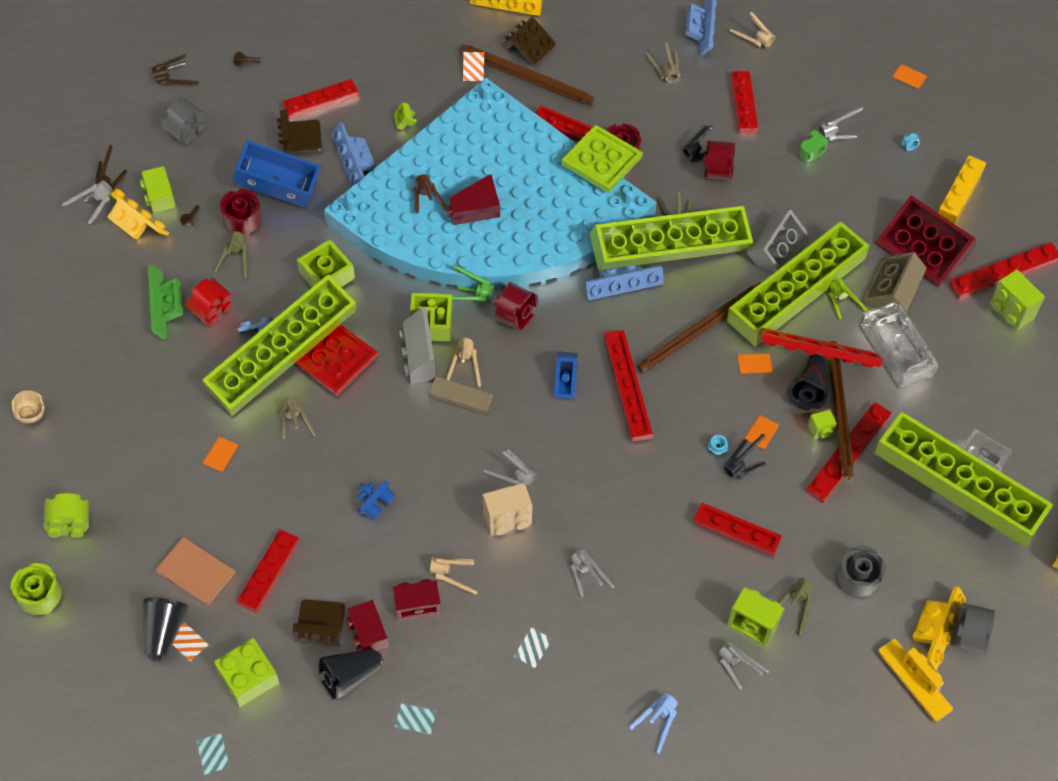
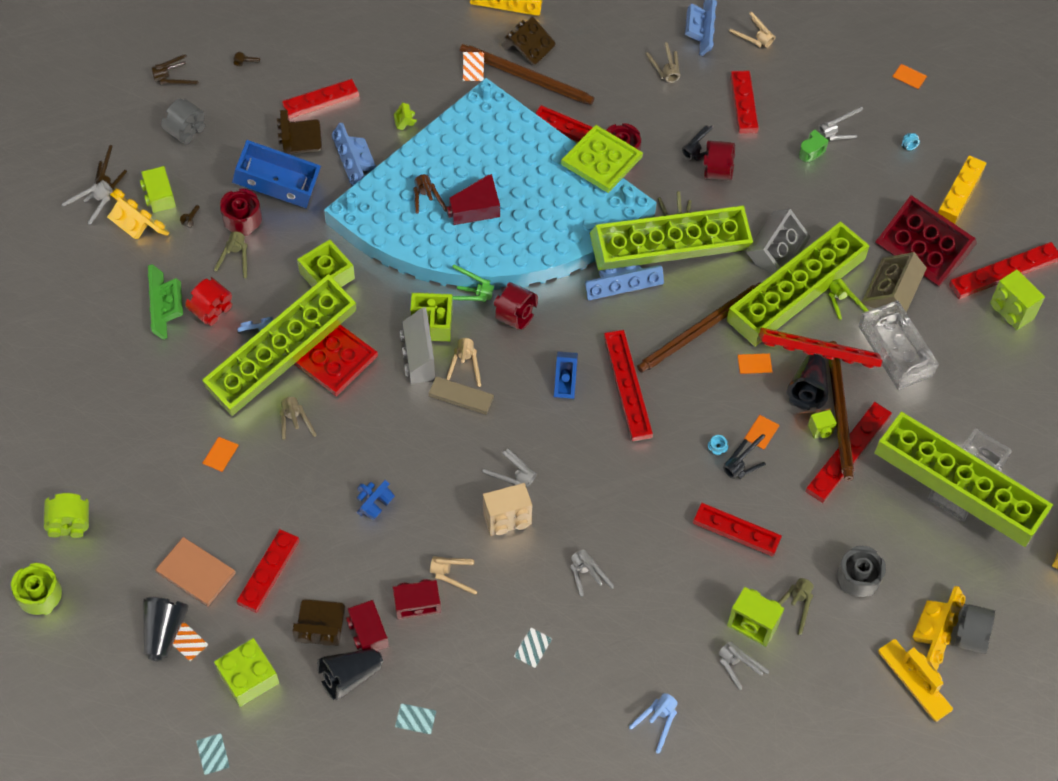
(27, 406): tan hair -> none

